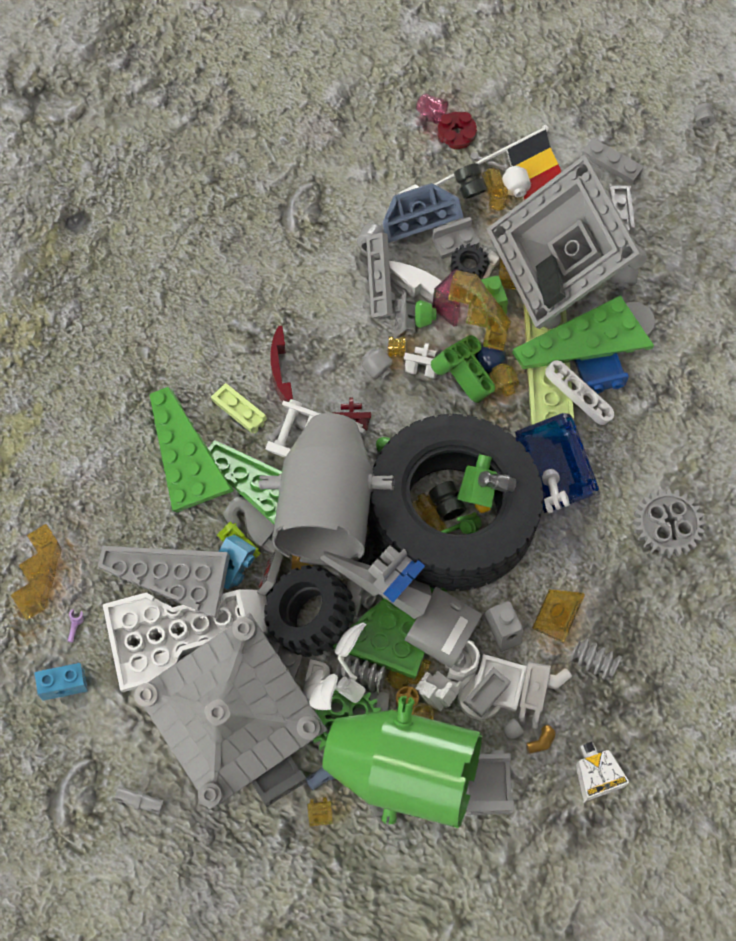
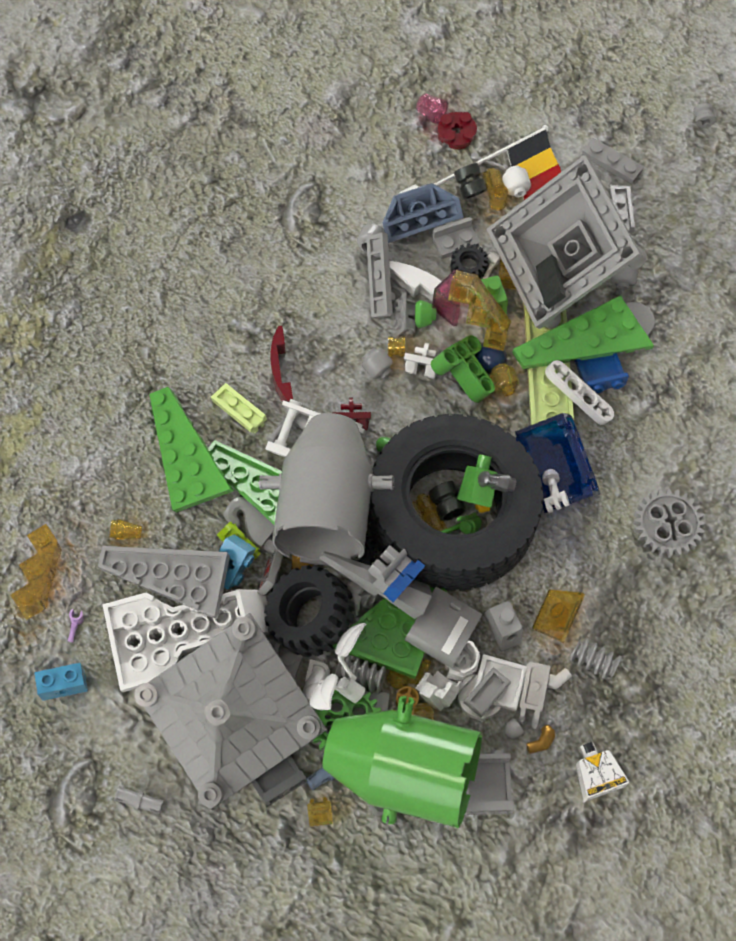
(124, 530): none -> clear yellow cone

